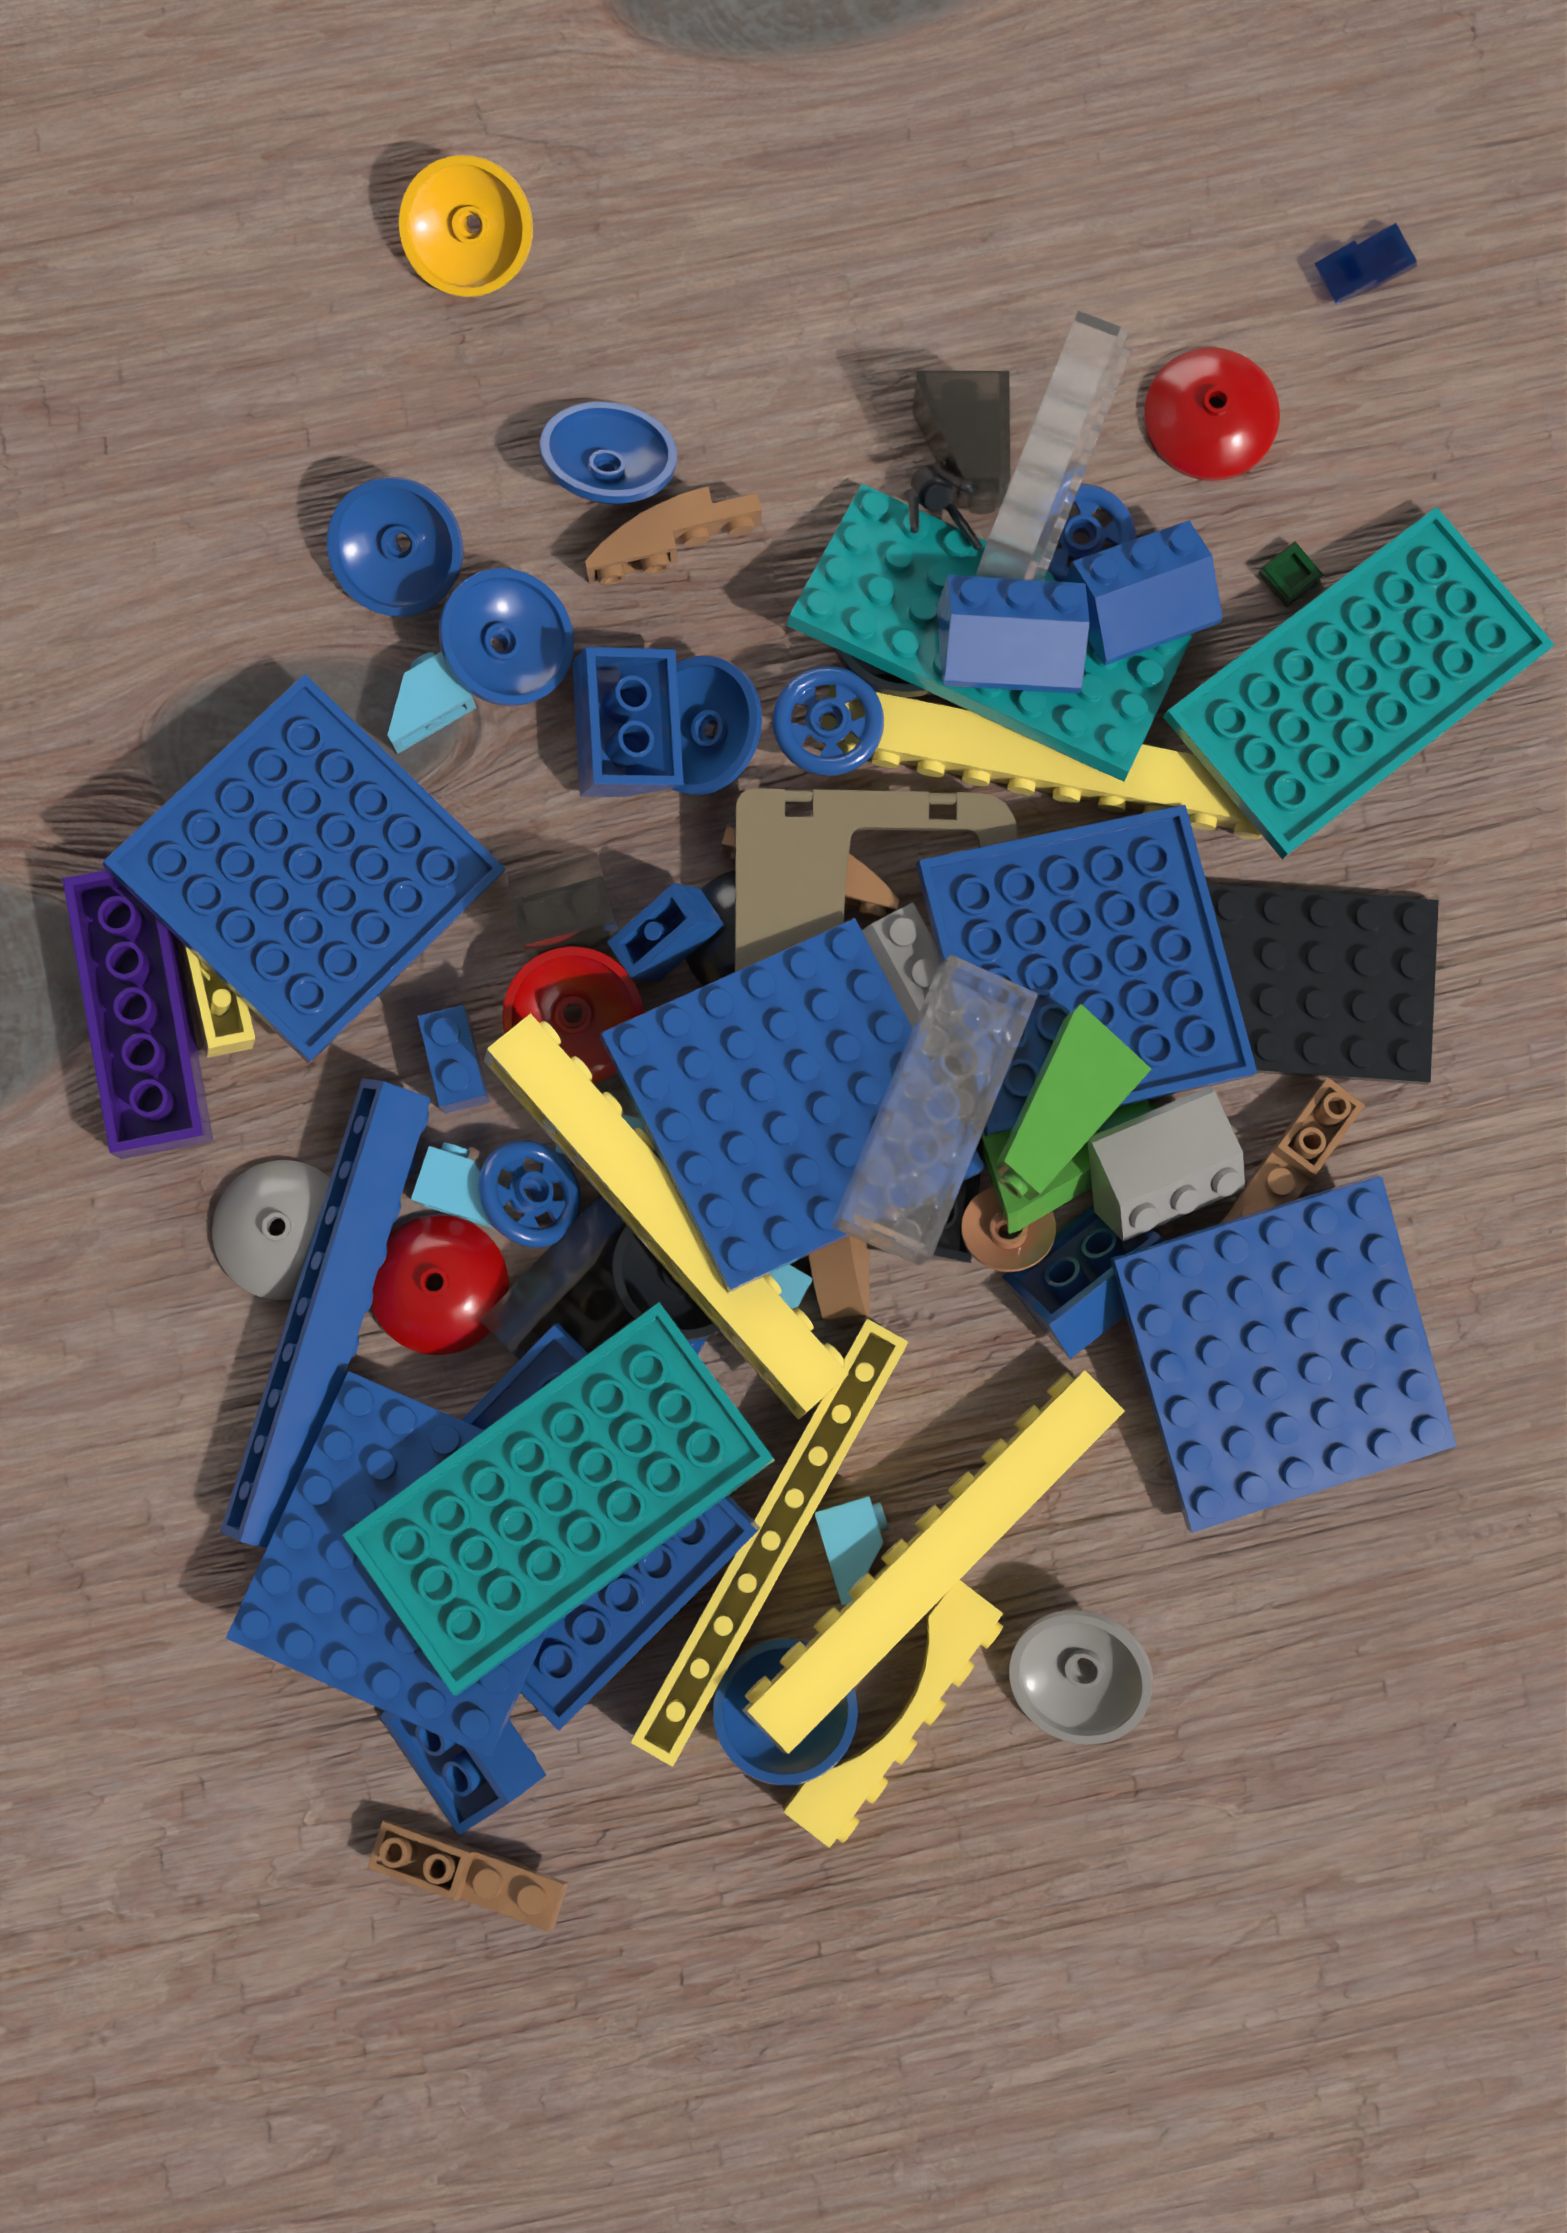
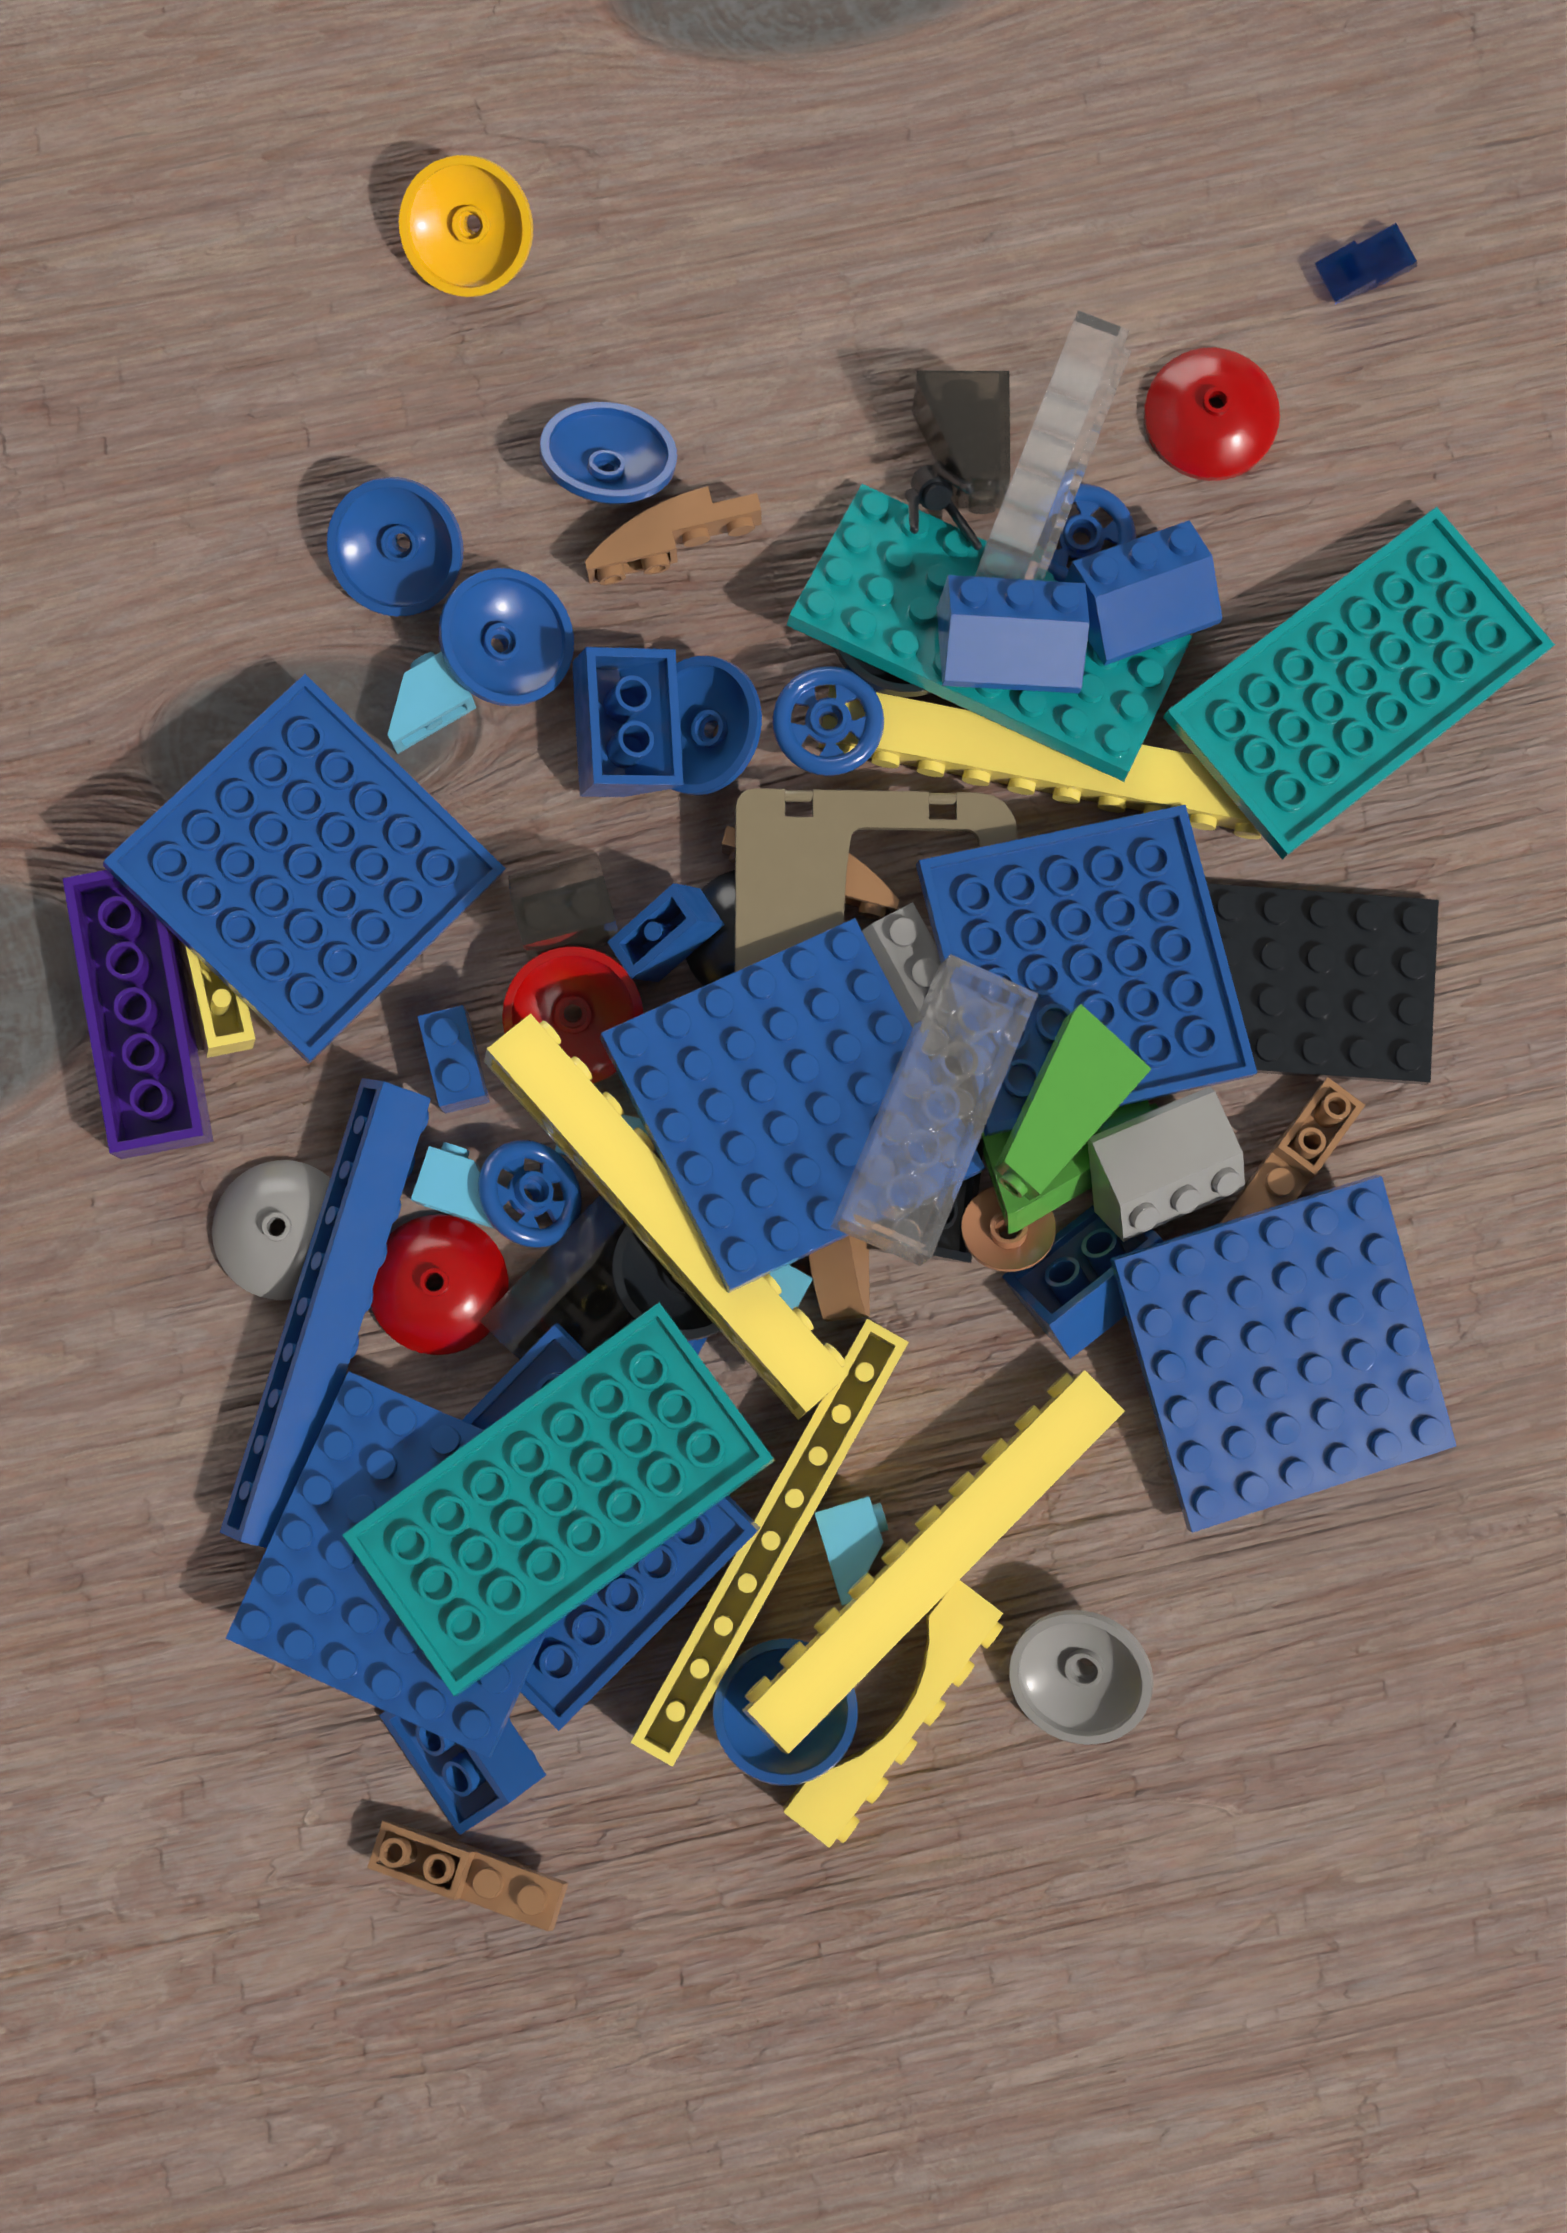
(1290, 574): dark green tile -> none

